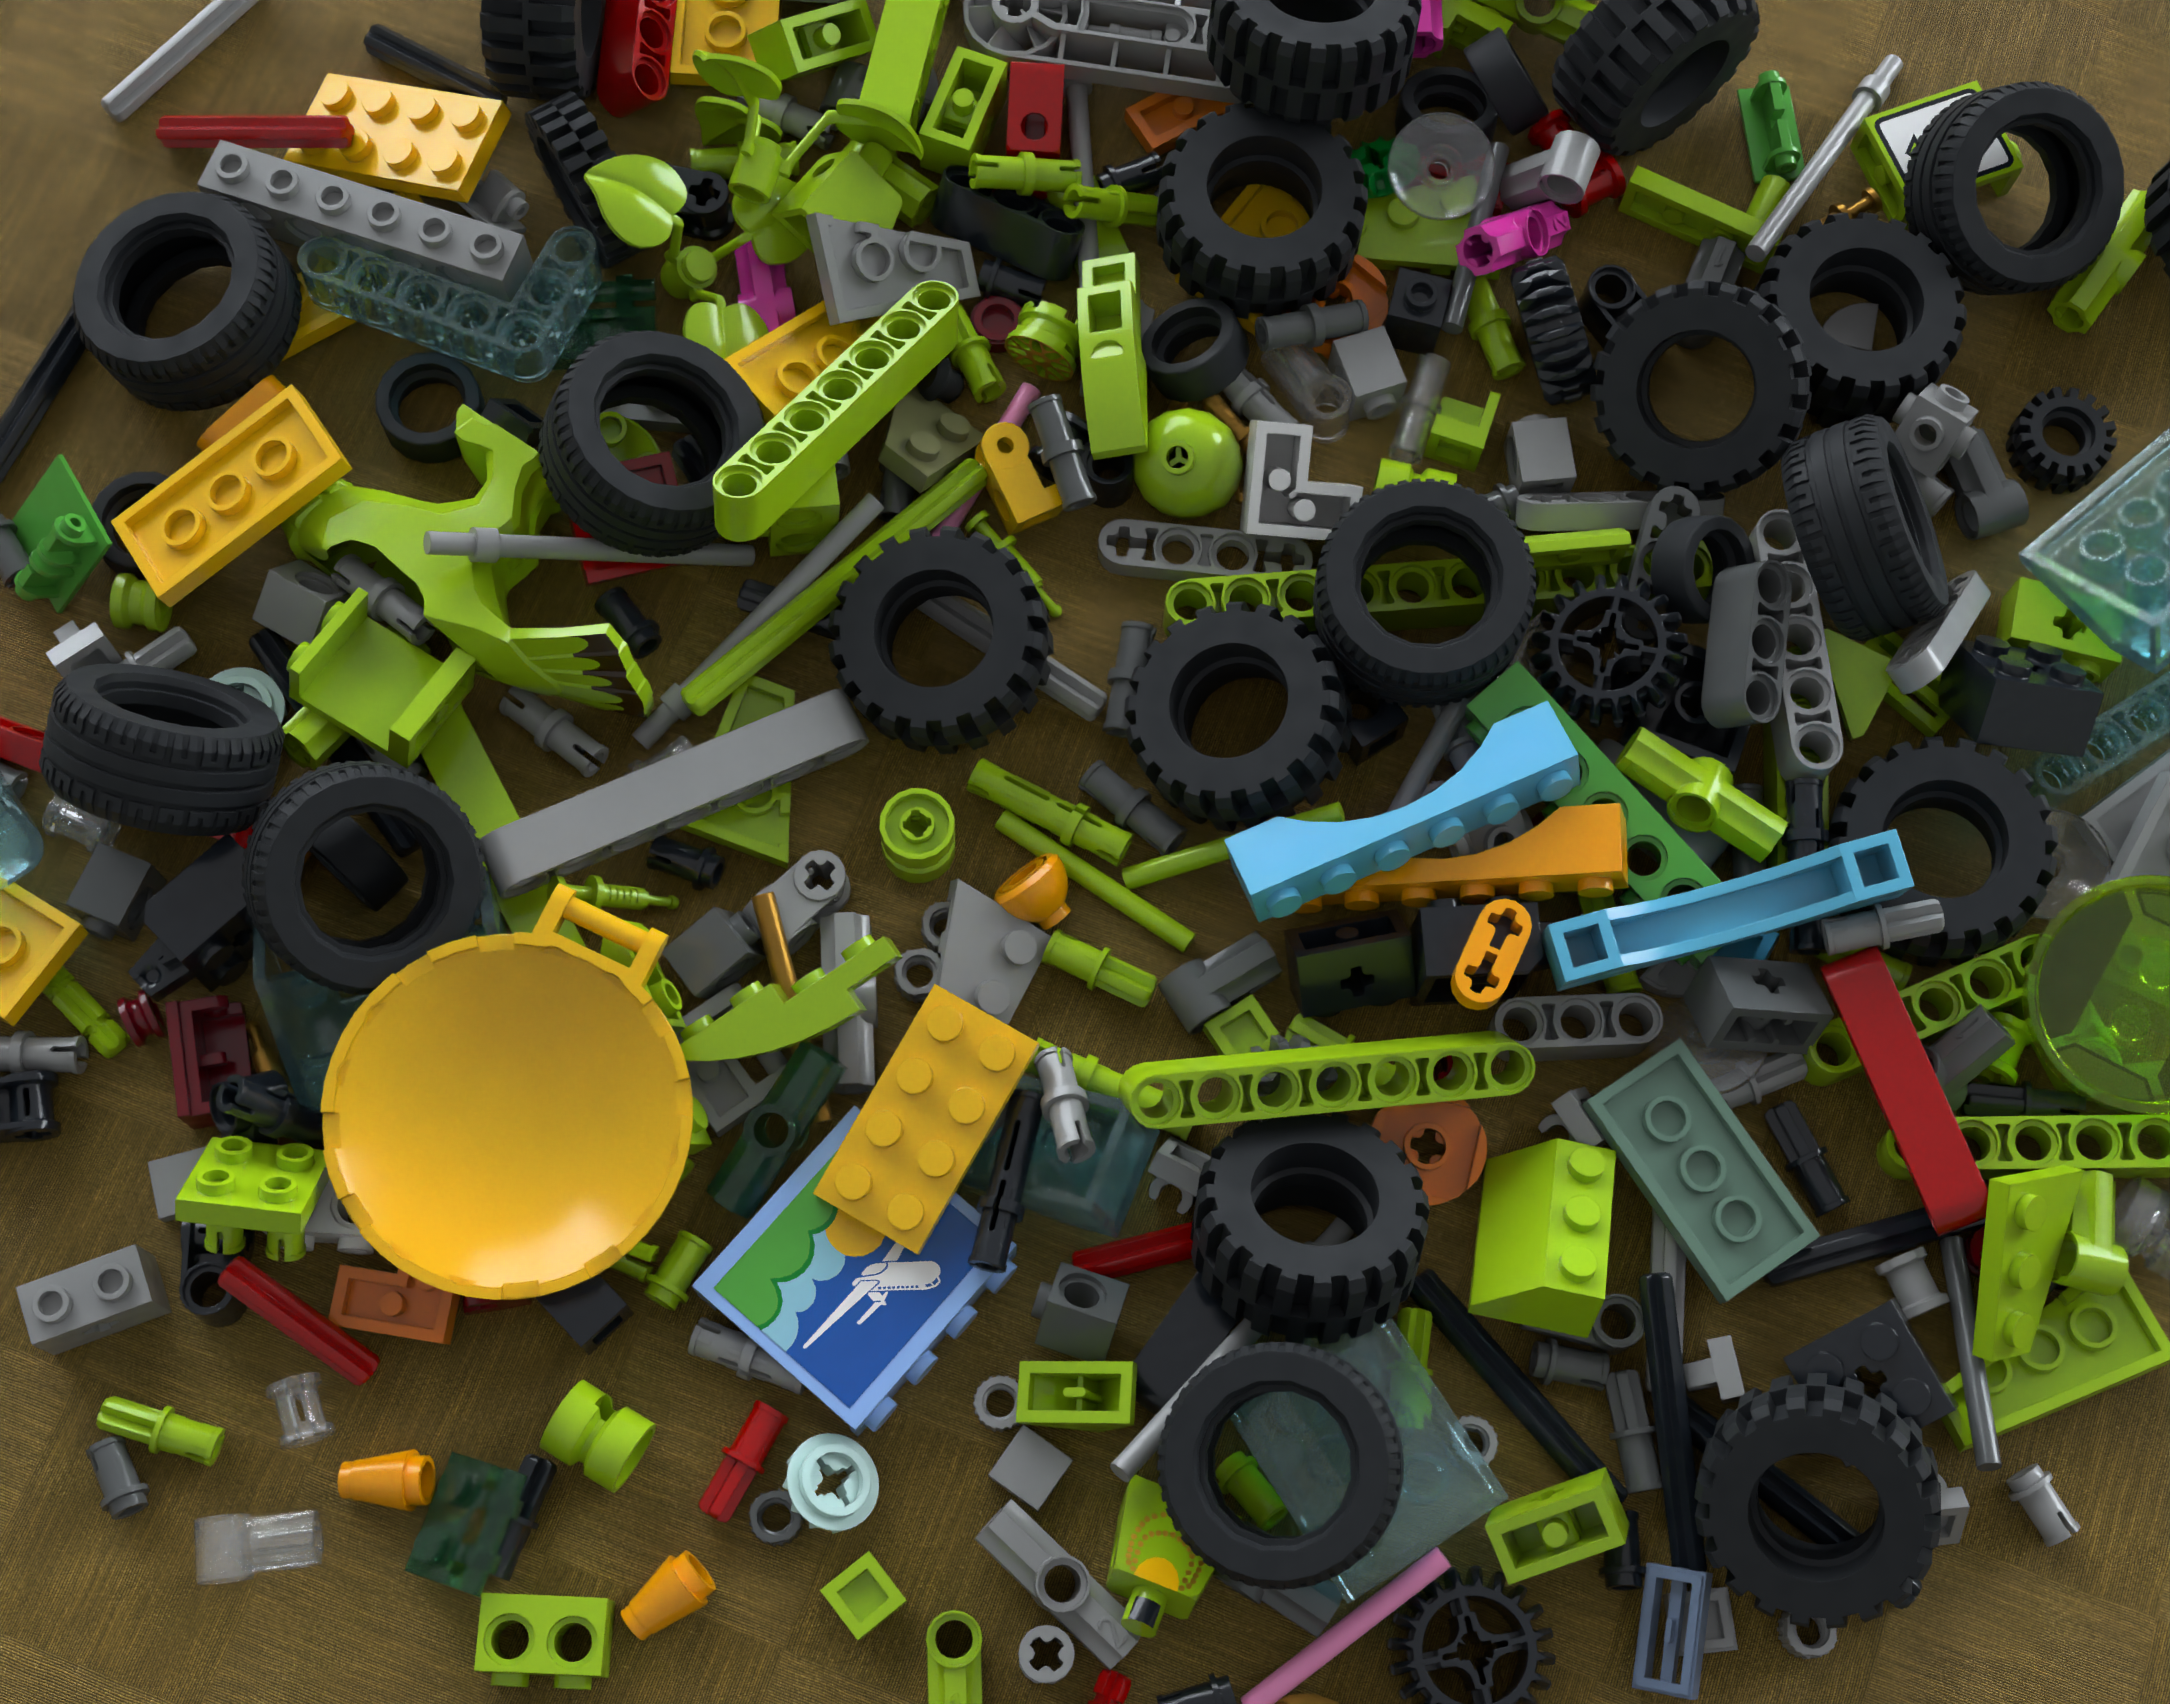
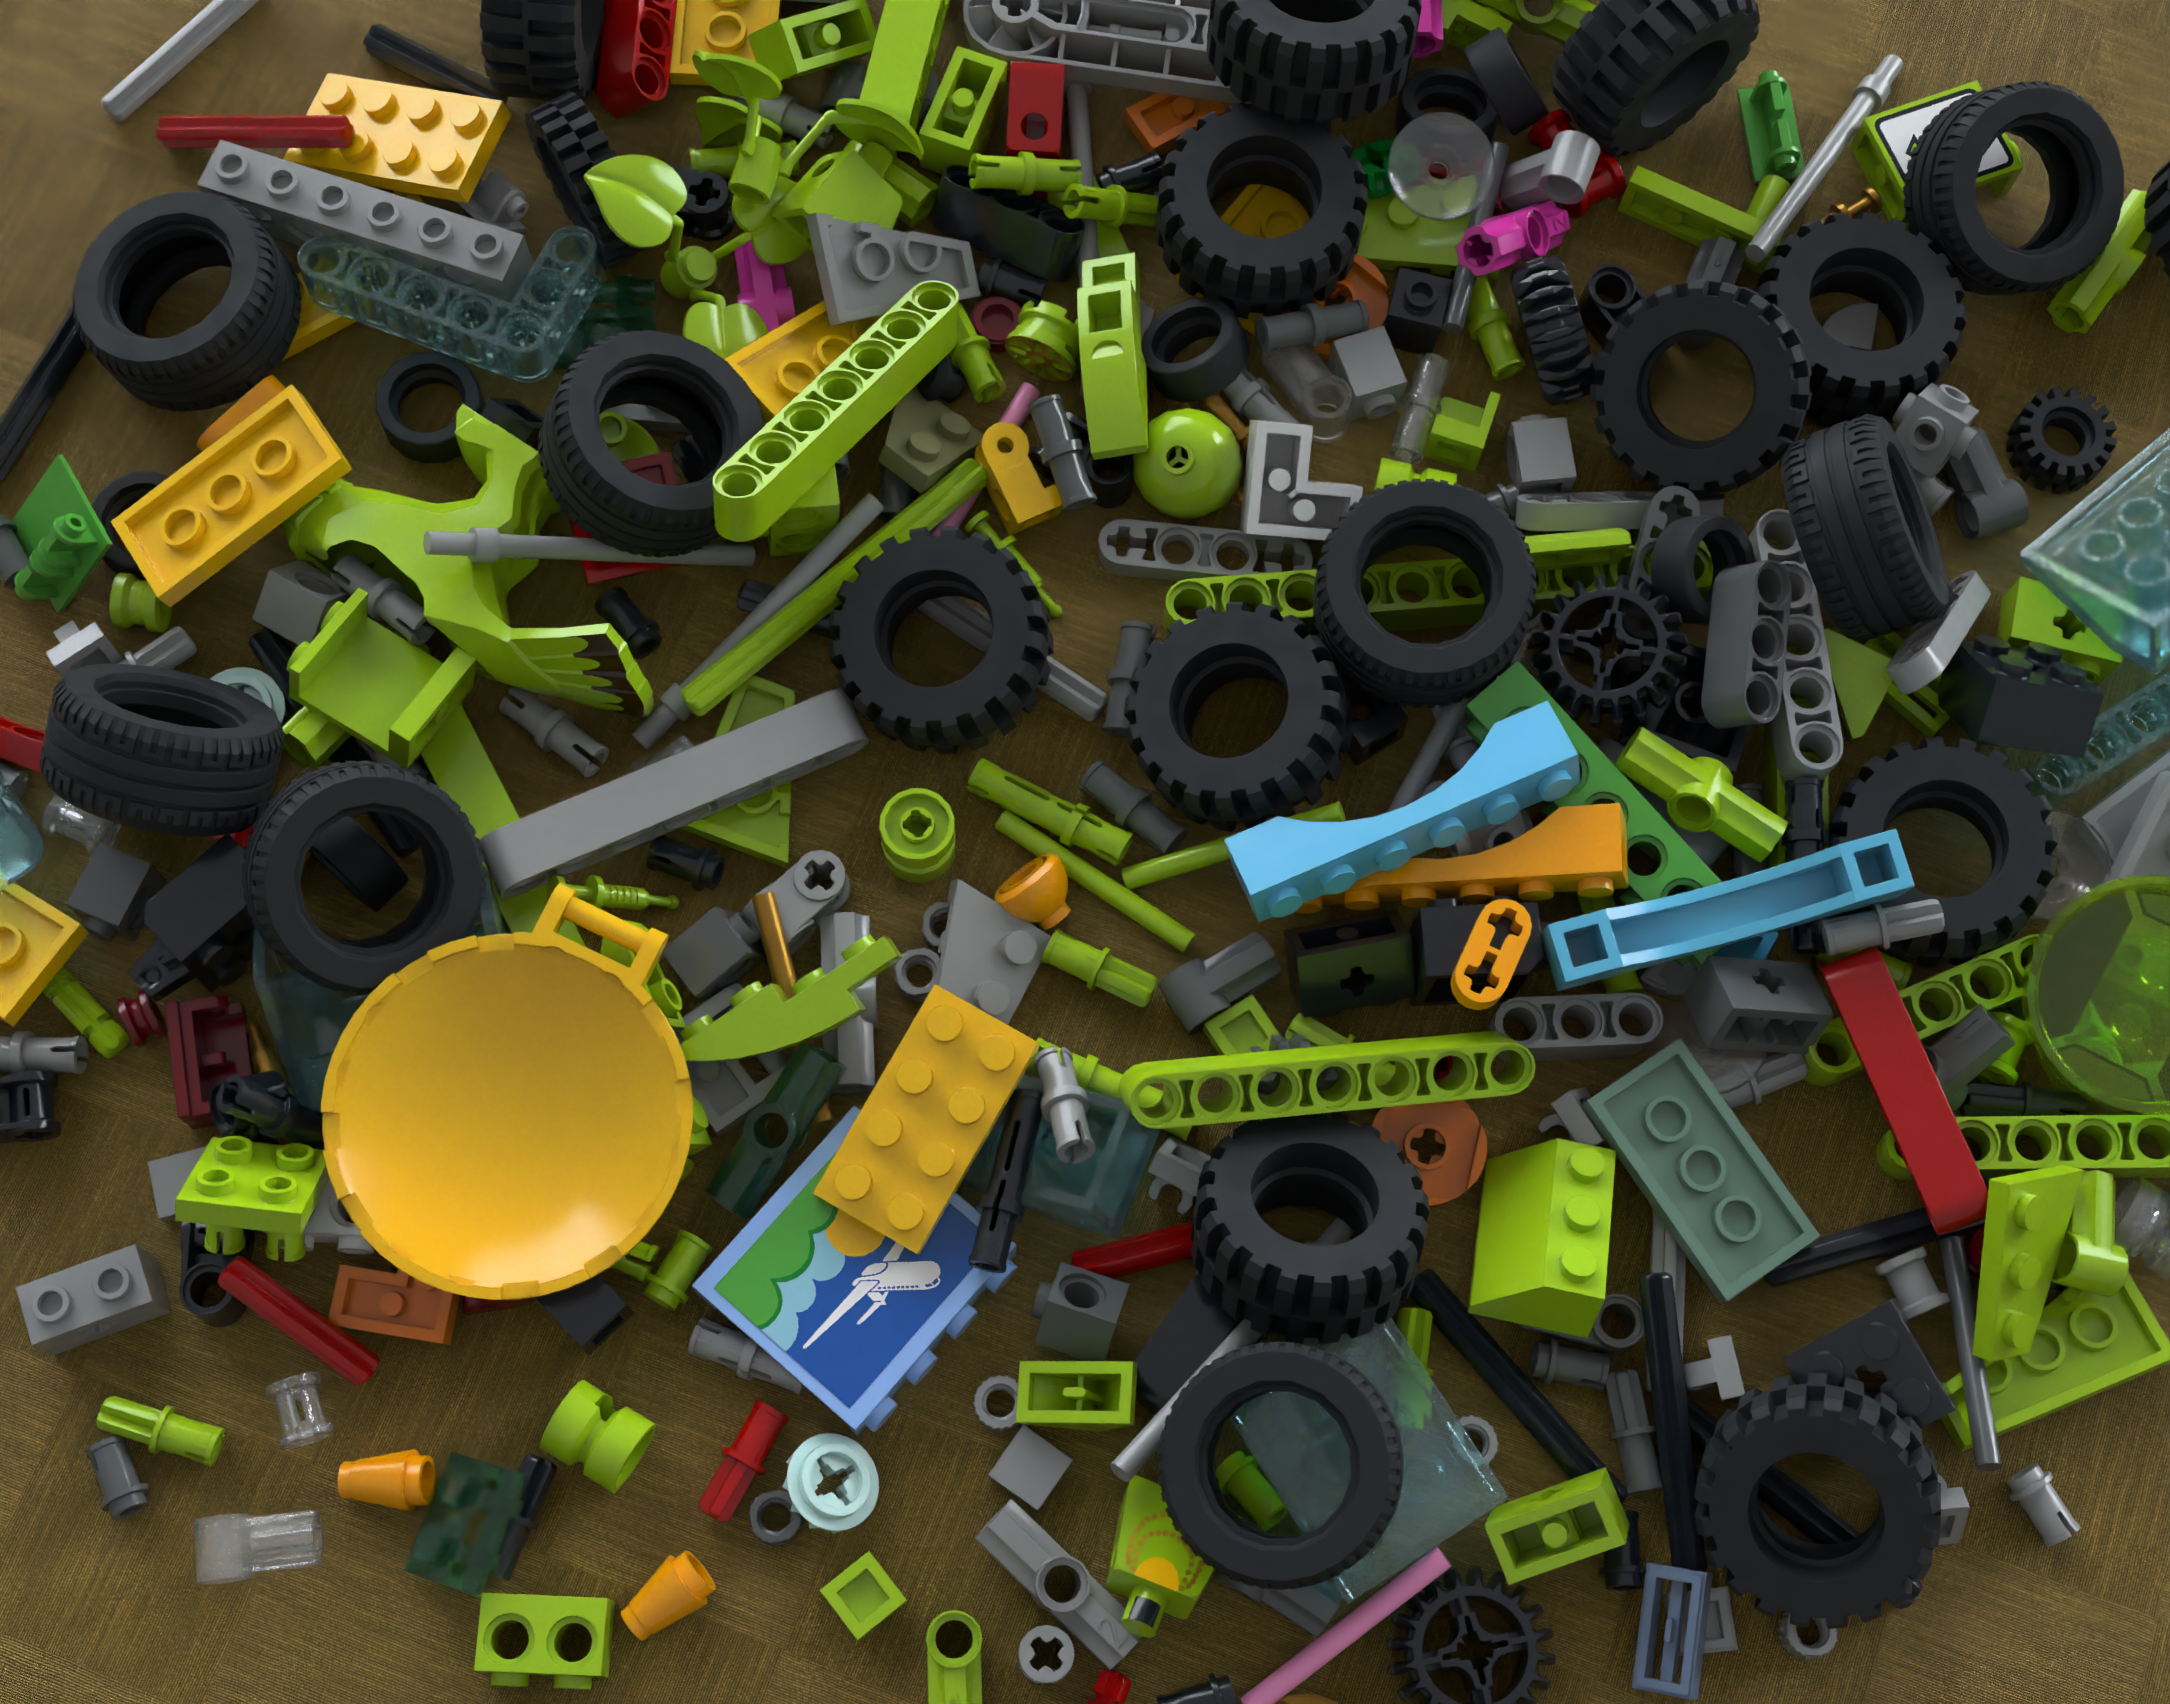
(1805, 1158): black axle -> none

